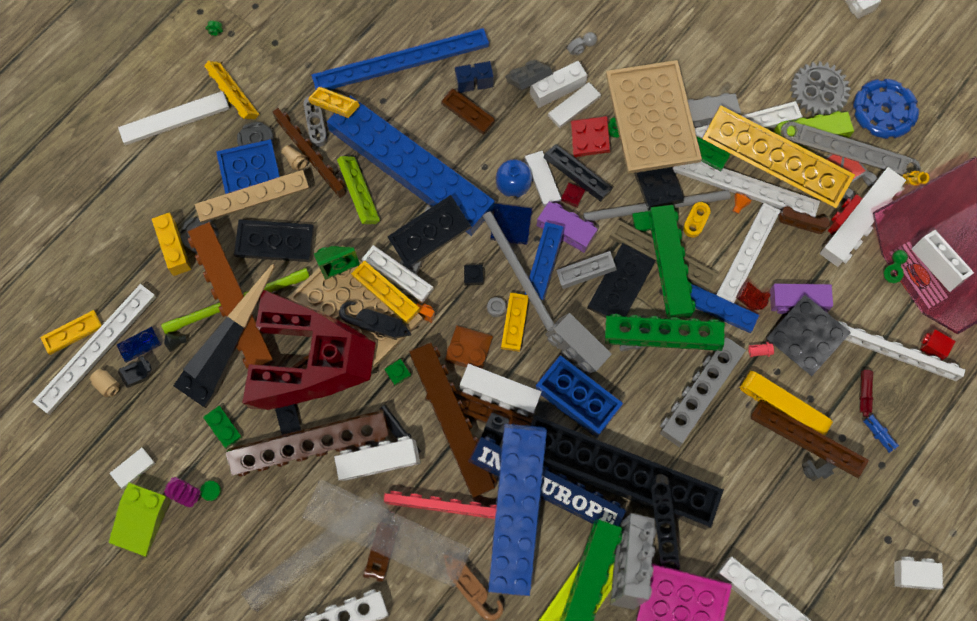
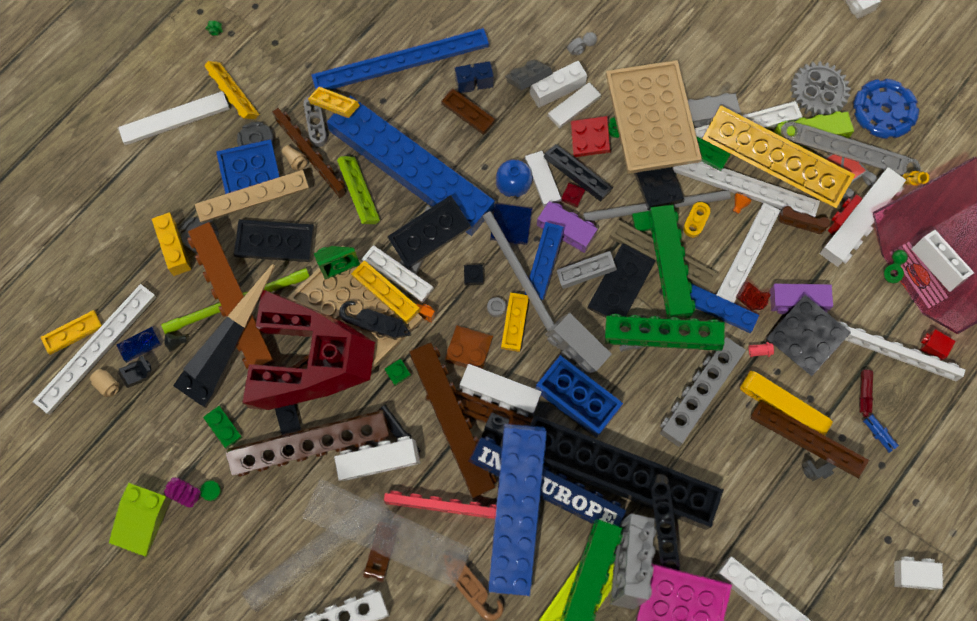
(132, 468): white tile -> none

